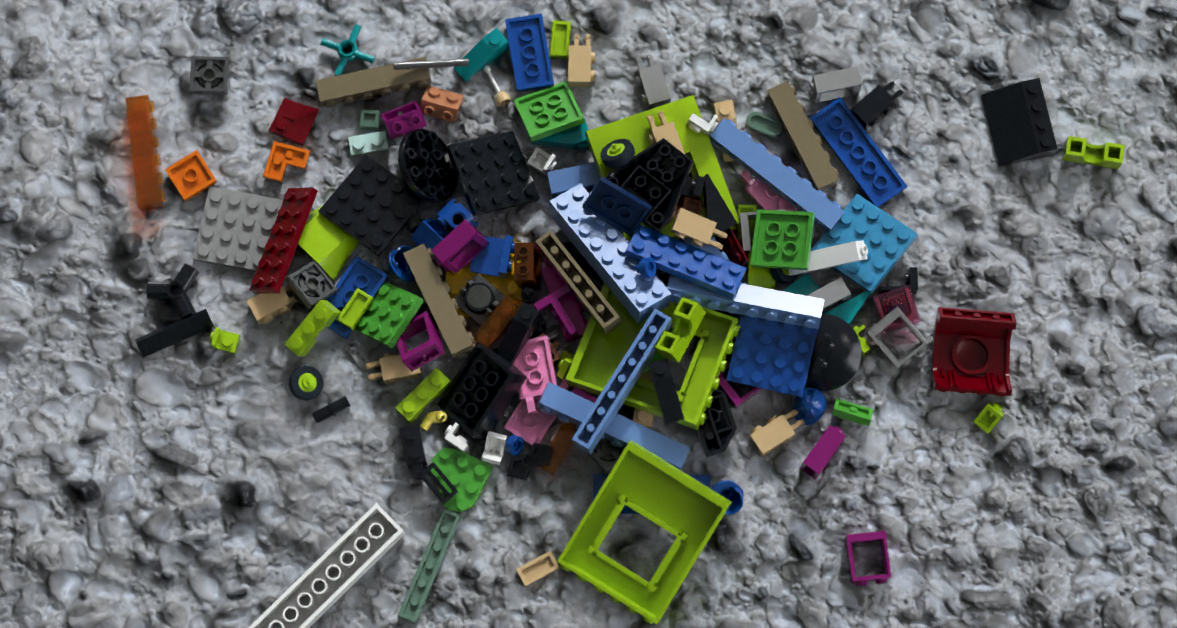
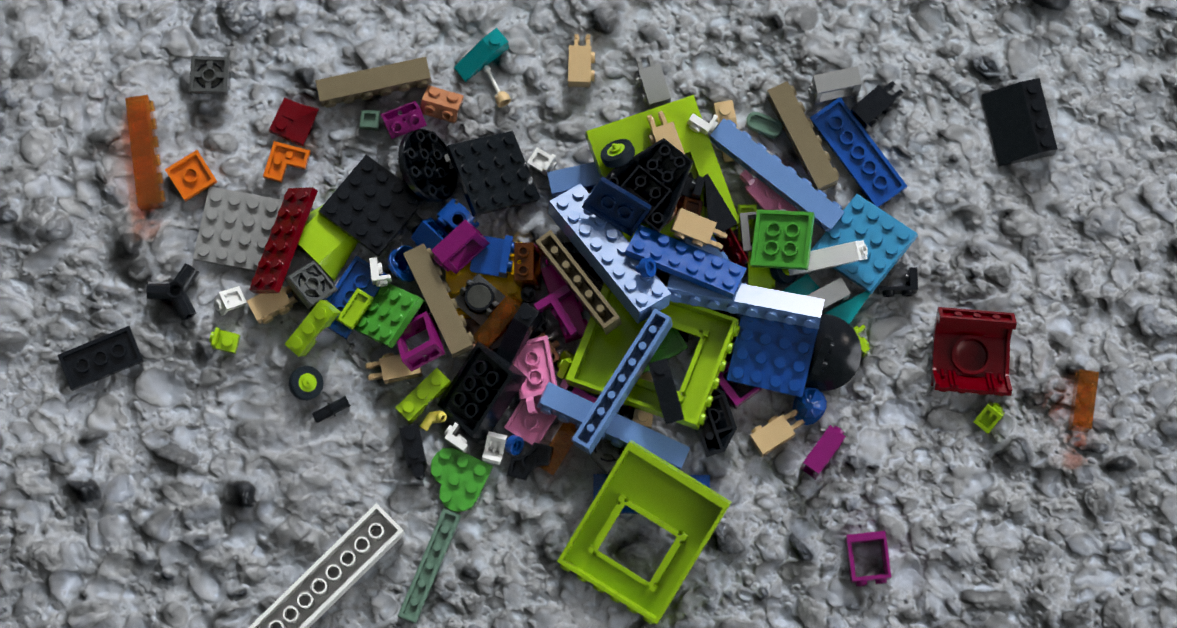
(100, 358): none -> black plate
(174, 333): black tile -> none
(229, 300): none -> white bracket
(350, 43): teal bar -> none
(368, 143): light aqua plate -> none
(376, 270): none -> white bracket
(427, 470): black tile -> none
(430, 64): dark grey bar -> none
(529, 52): blue plate -> none
(537, 568): tan tile -> none
(549, 111): bright green plate -> none
(560, 39): lime tile -> none
(569, 139): teal slope -> none
(688, 318): lime arch -> none
(732, 492): blue piece -> none
(852, 412): bright green plate -> none
(887, 320): light grey window -> none
(898, 297): clear pink tile -> none
(1083, 400): none -> clear orange brick
(1105, 155): lime arch -> none

